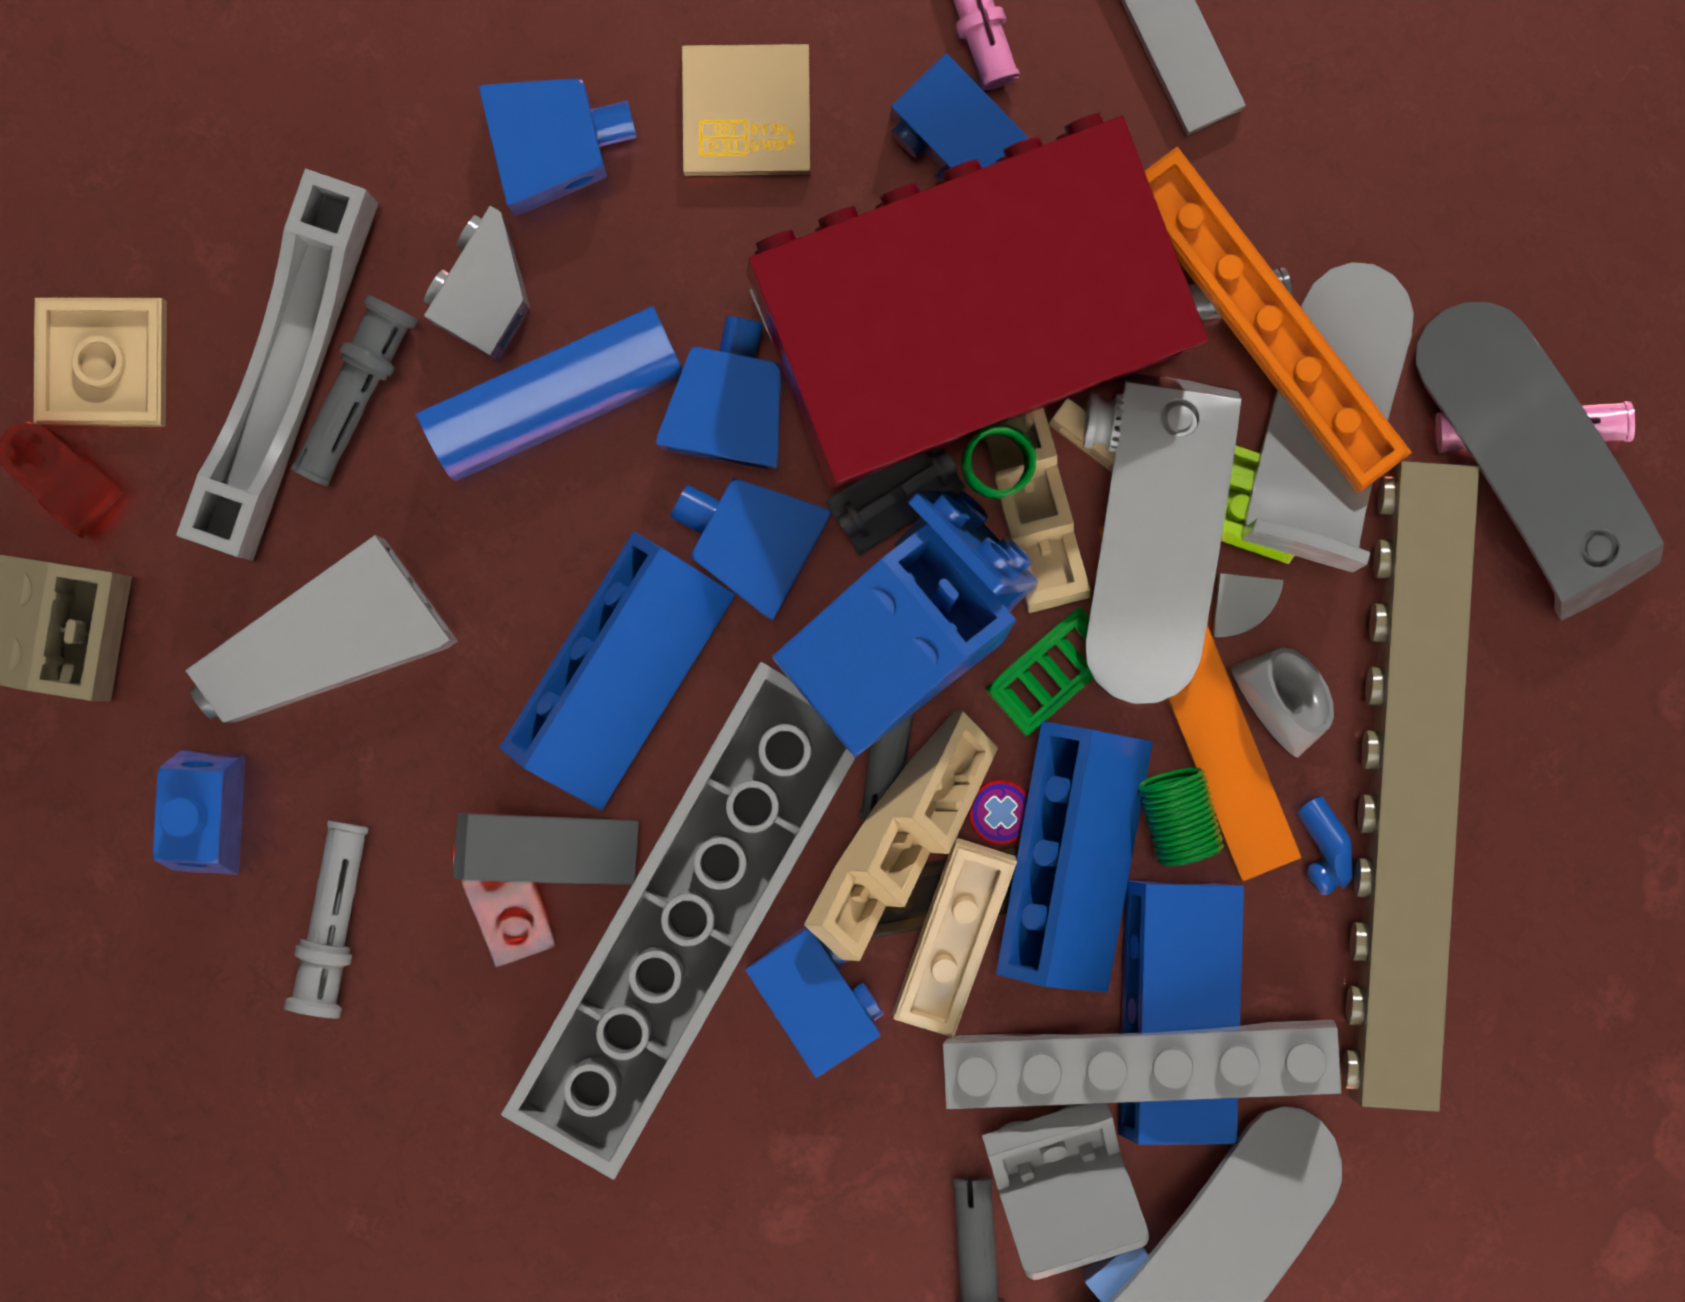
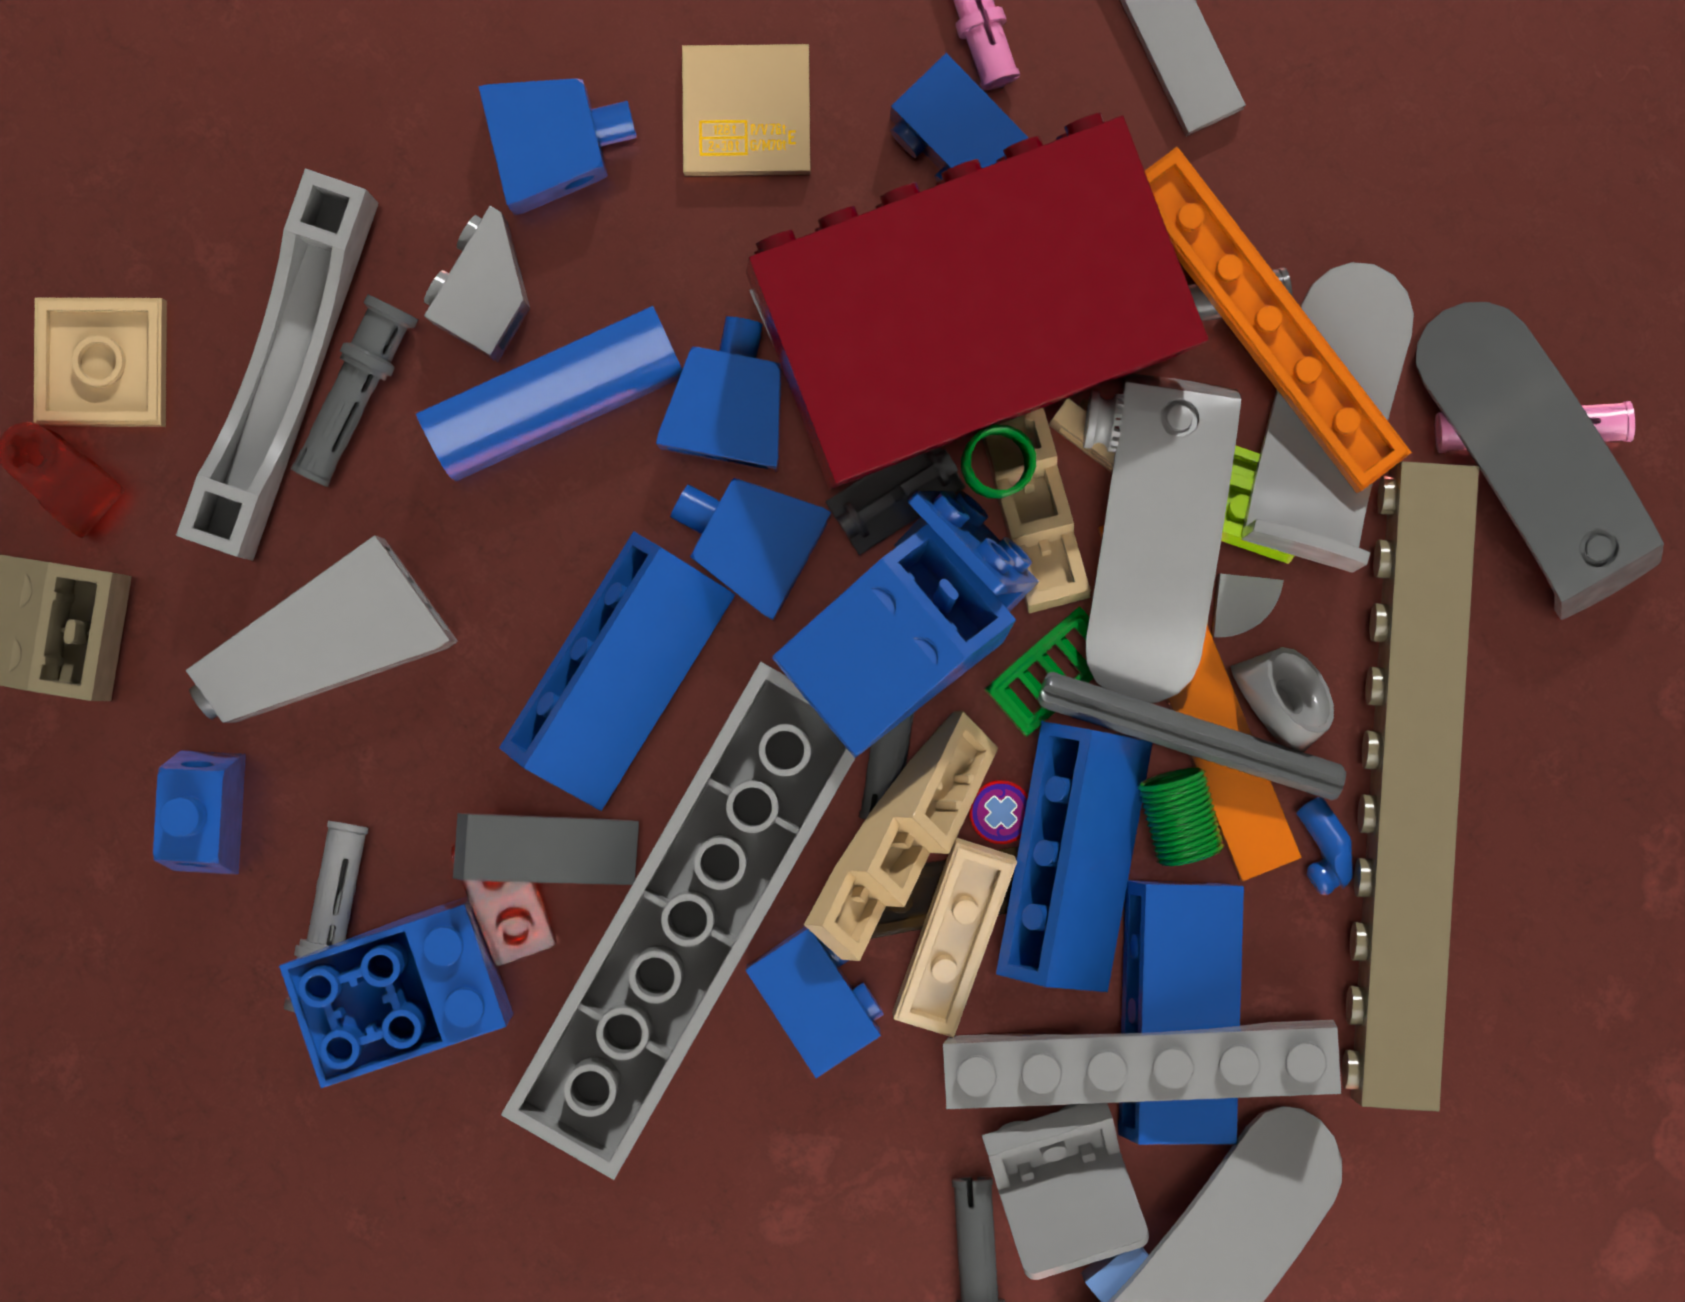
(396, 992): none -> blue slope
(1192, 736): none -> dark grey axle

